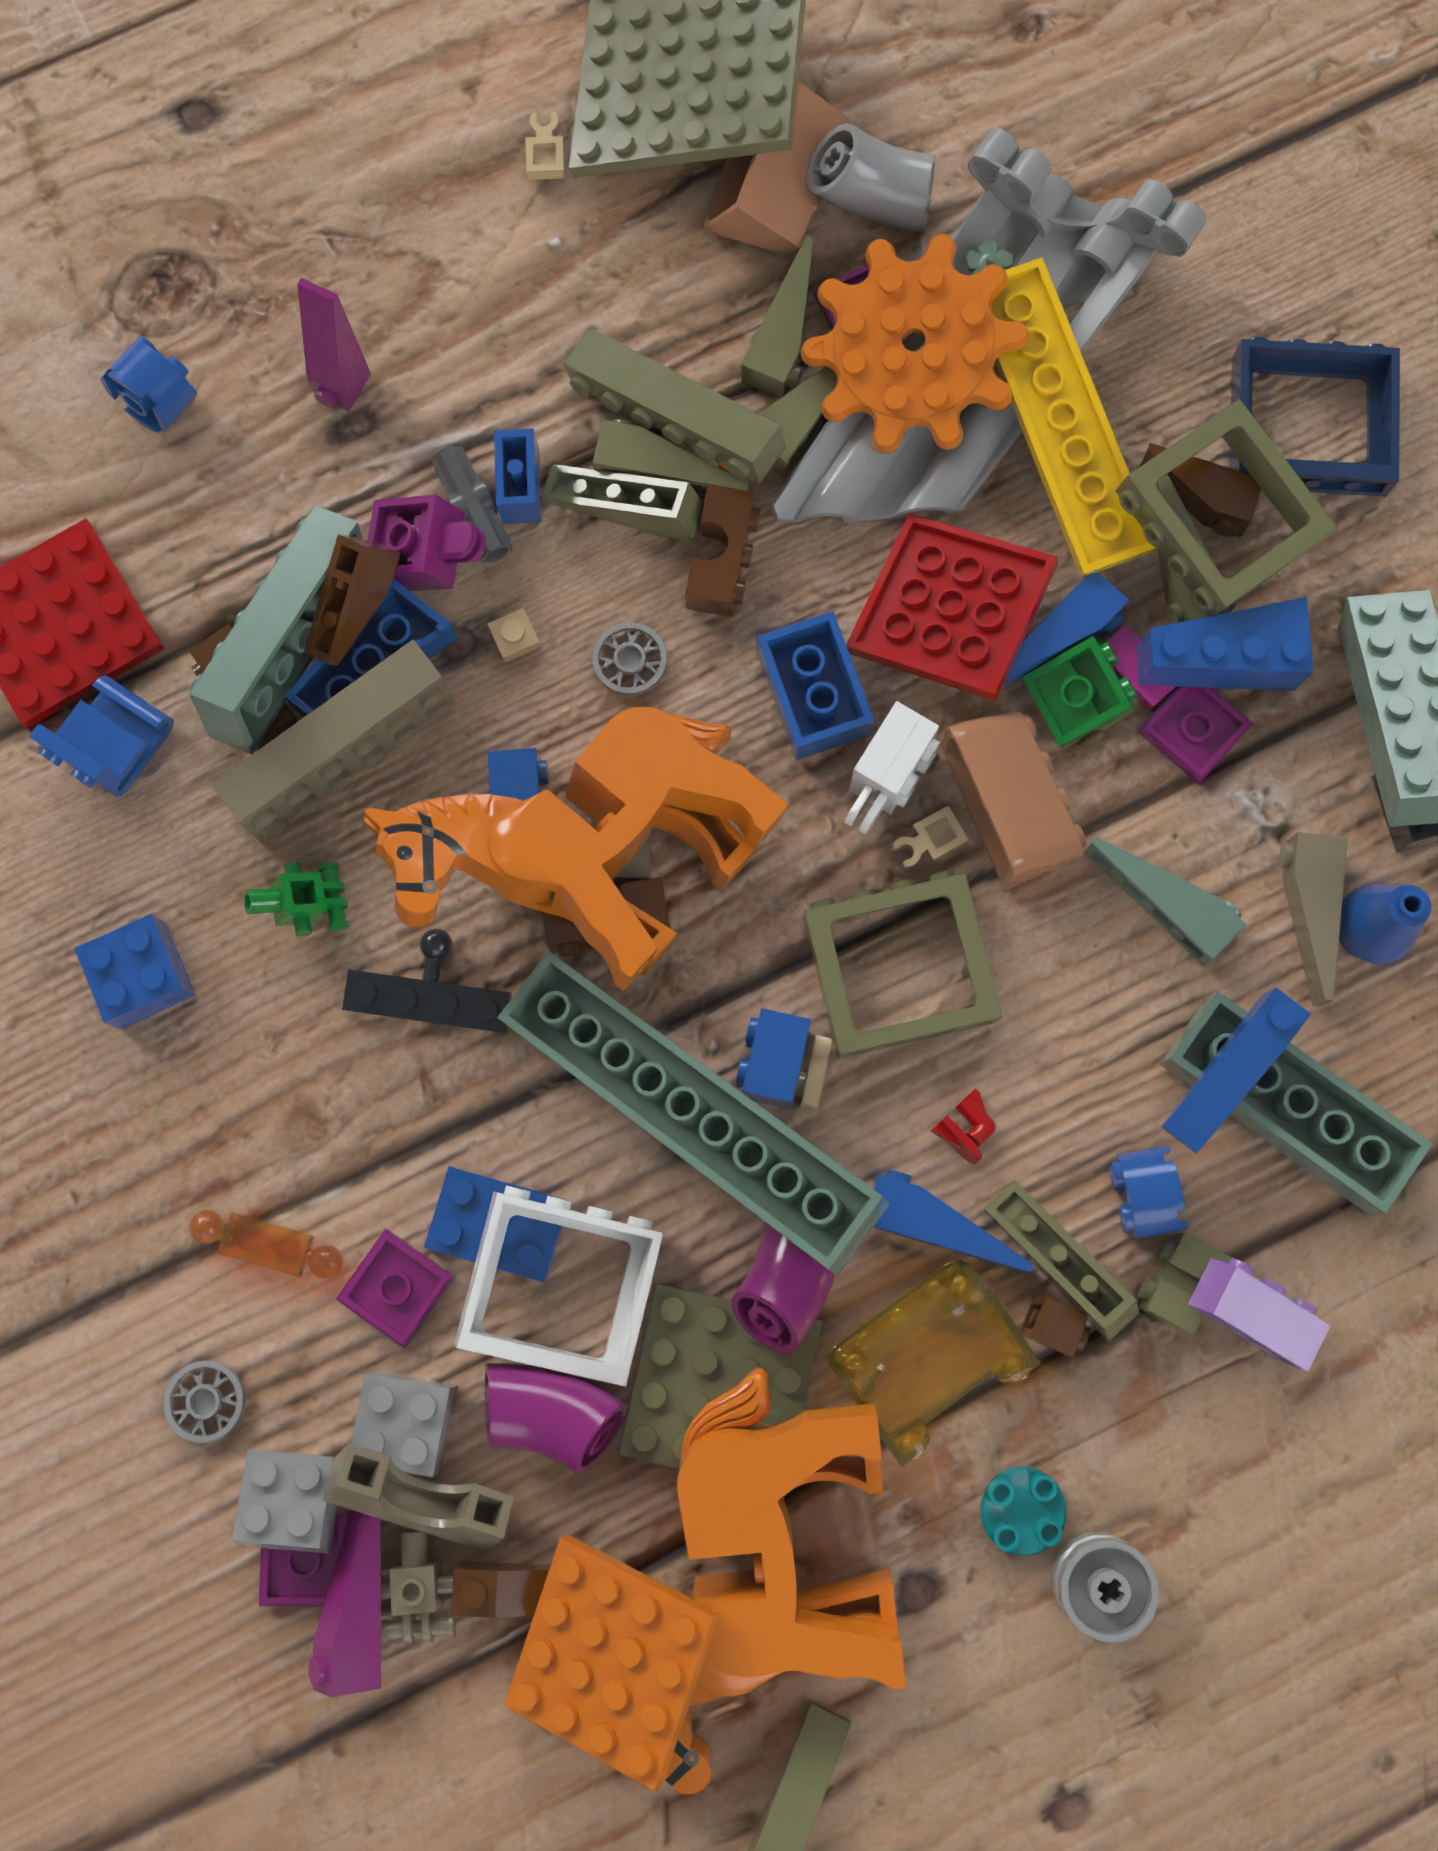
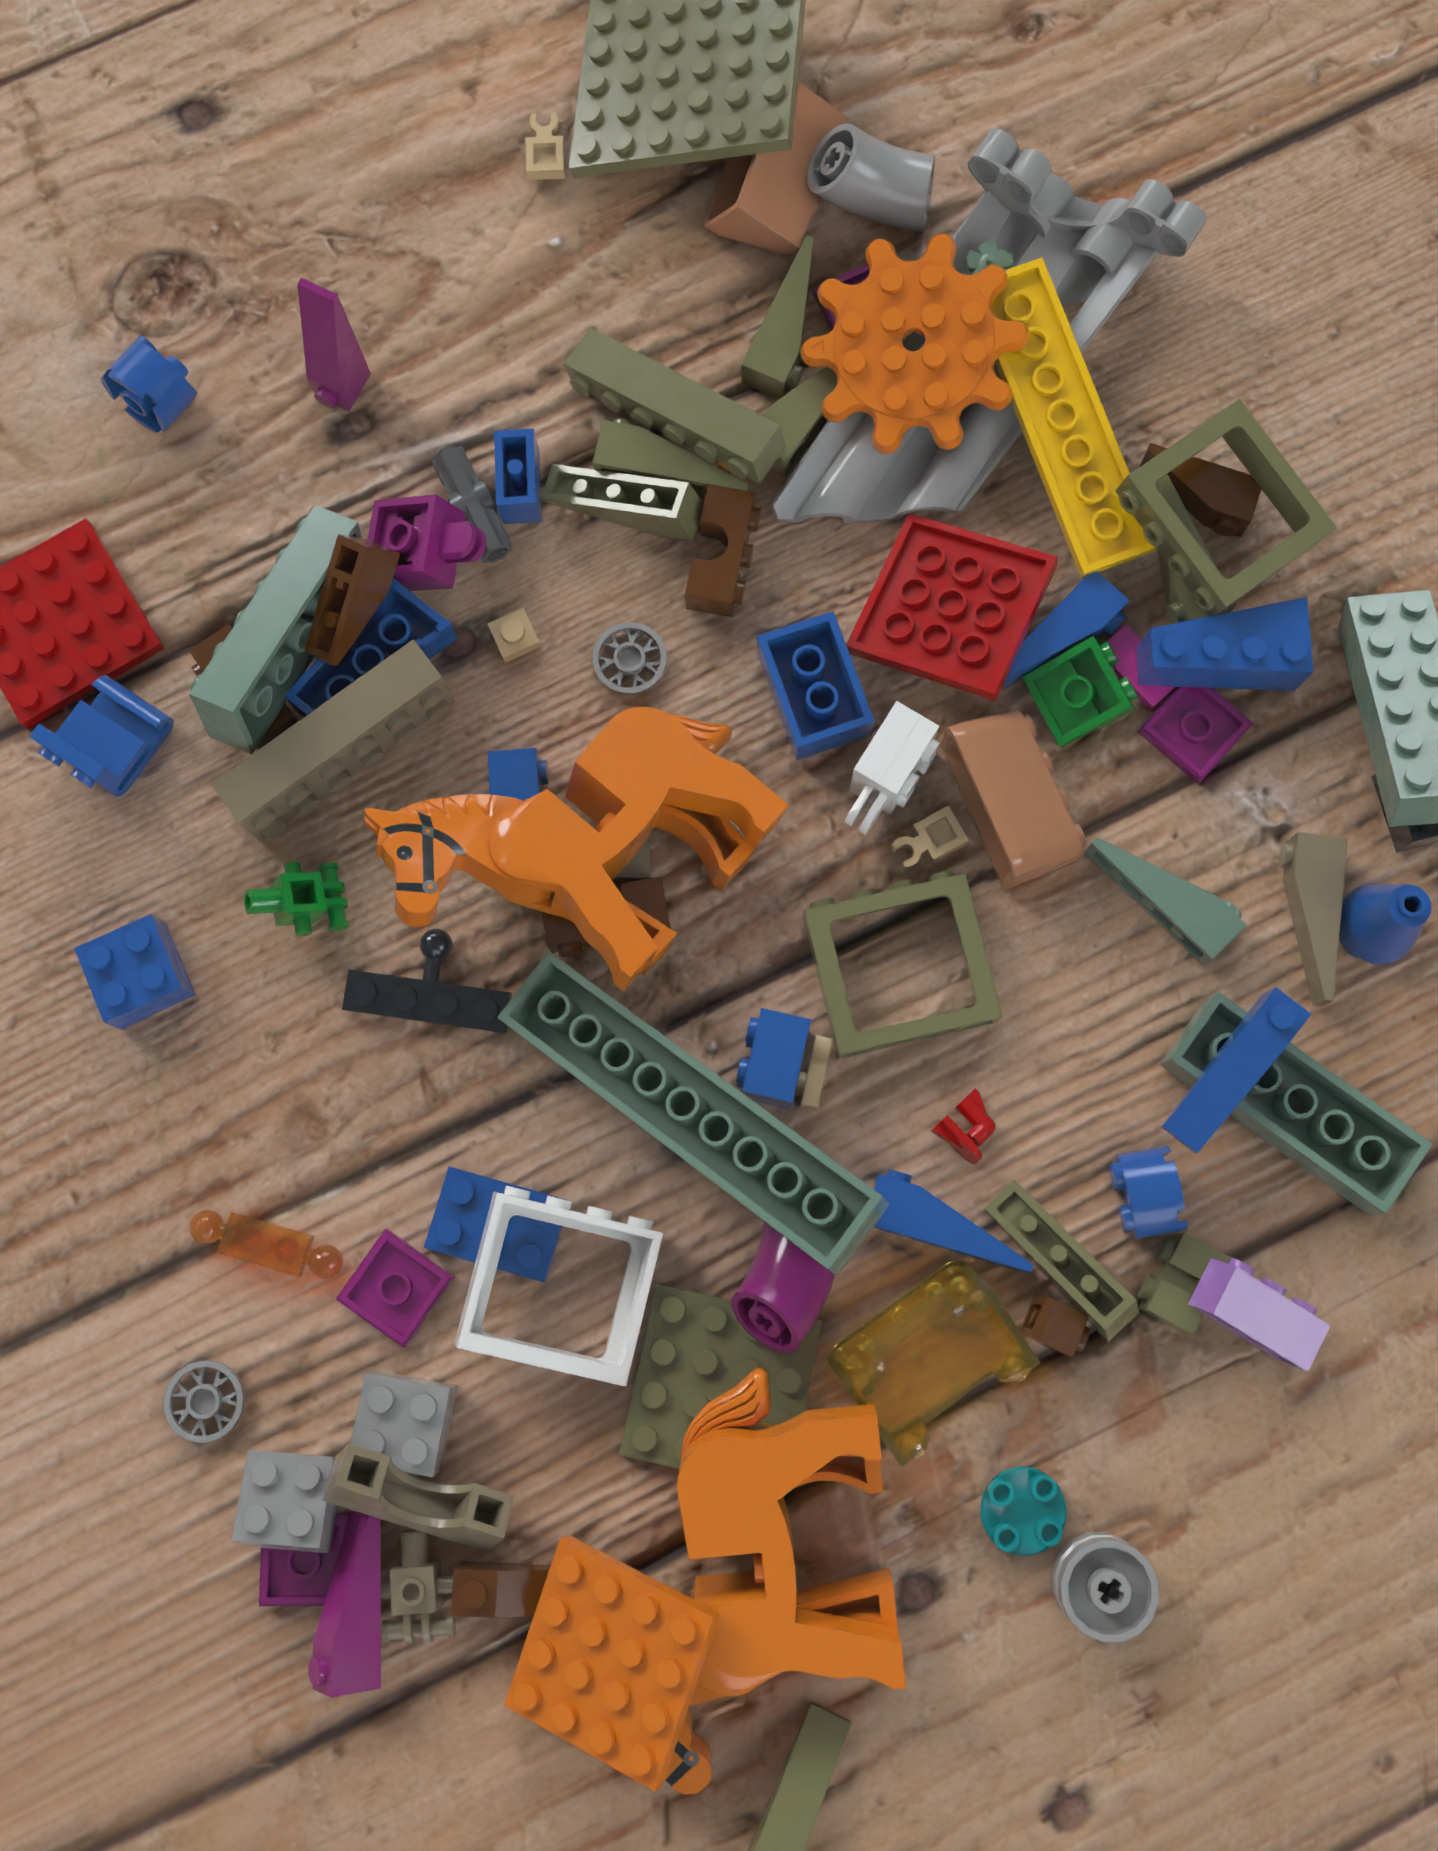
(550, 1414): magenta brick -> none
(1371, 363): dark blue piece -> none

